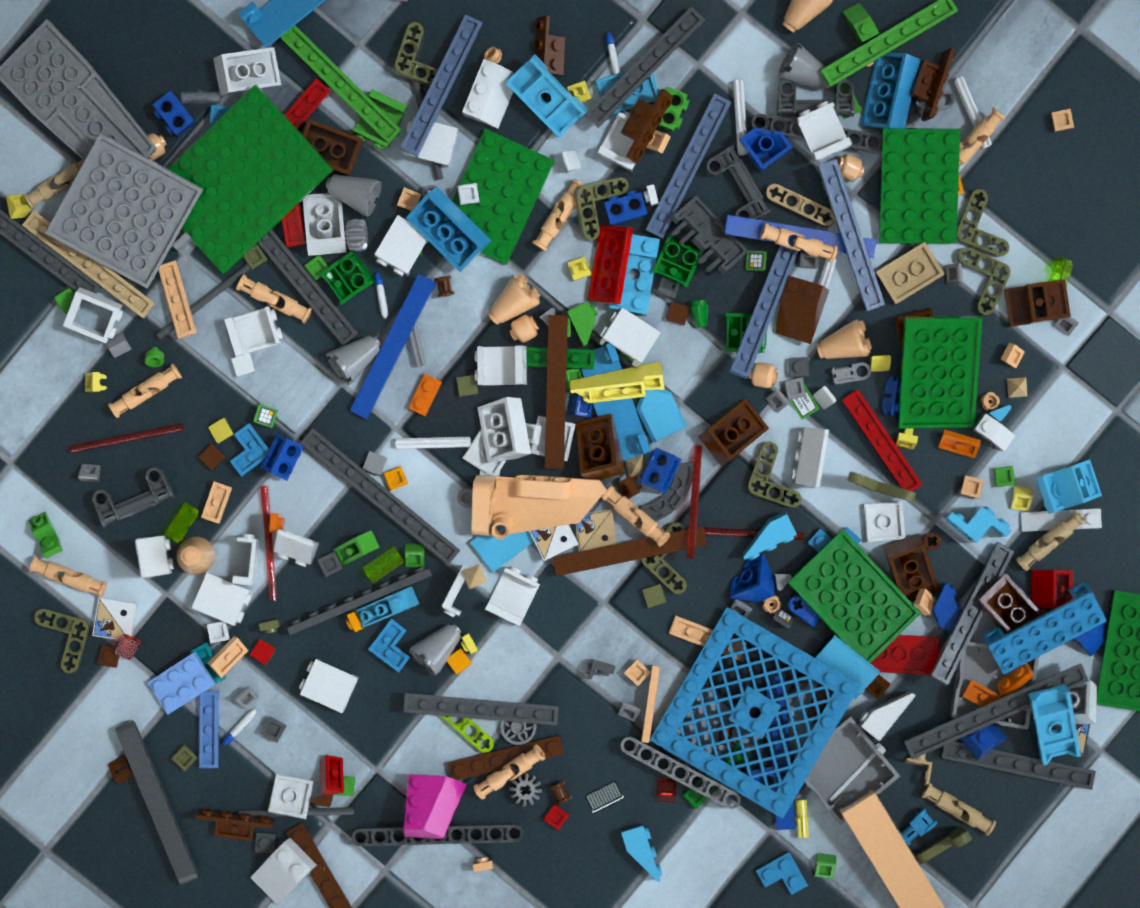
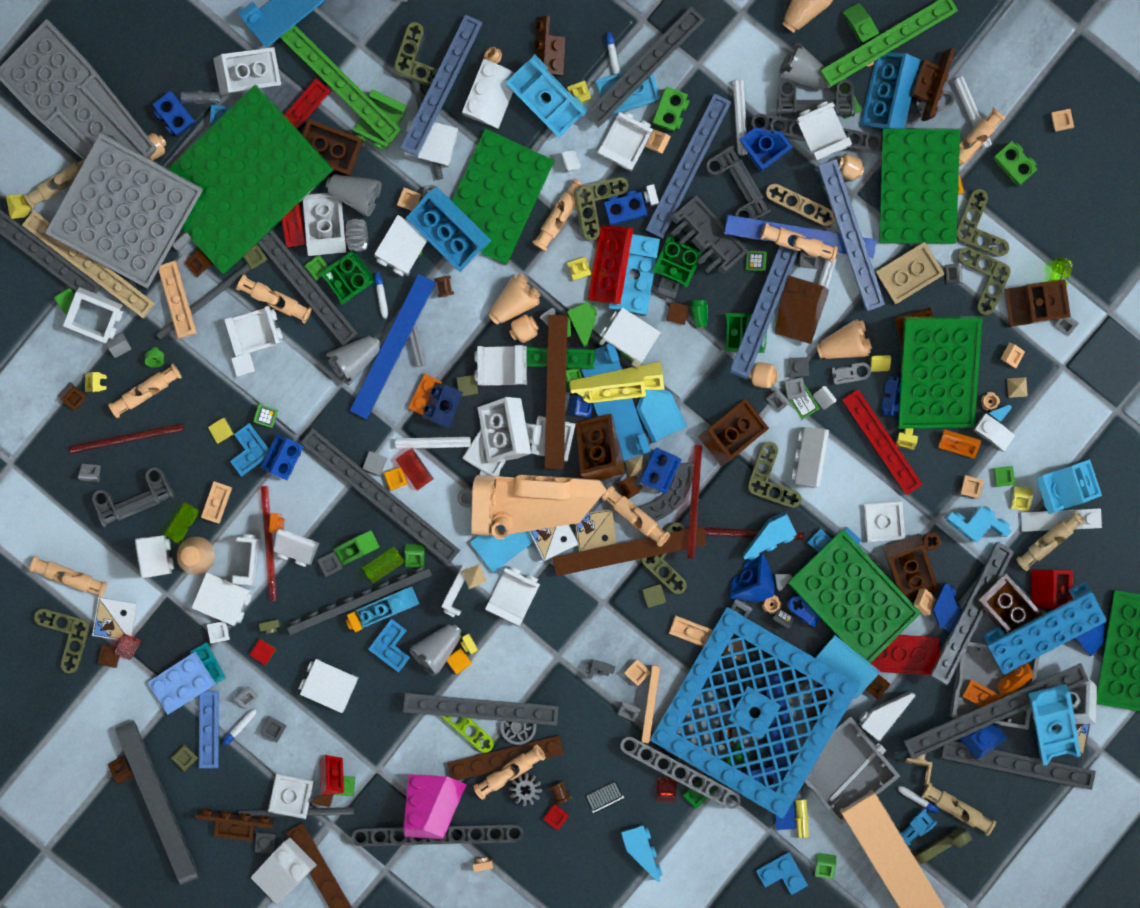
(46, 535): bright green slope -> none
(72, 396): none -> reddish brown slope
(198, 263): none -> reddish brown slope
(212, 457): reddish brown tile -> none
(227, 657): light nougat plate -> none
(414, 469): none -> clear red plate
(445, 414): none -> dark blue brick
(468, 194): white tile -> none
(643, 123): reddish brown bracket -> none
(880, 487): olive beam -> none
(918, 799): none -> white piece
(1010, 167): none -> bright green brick

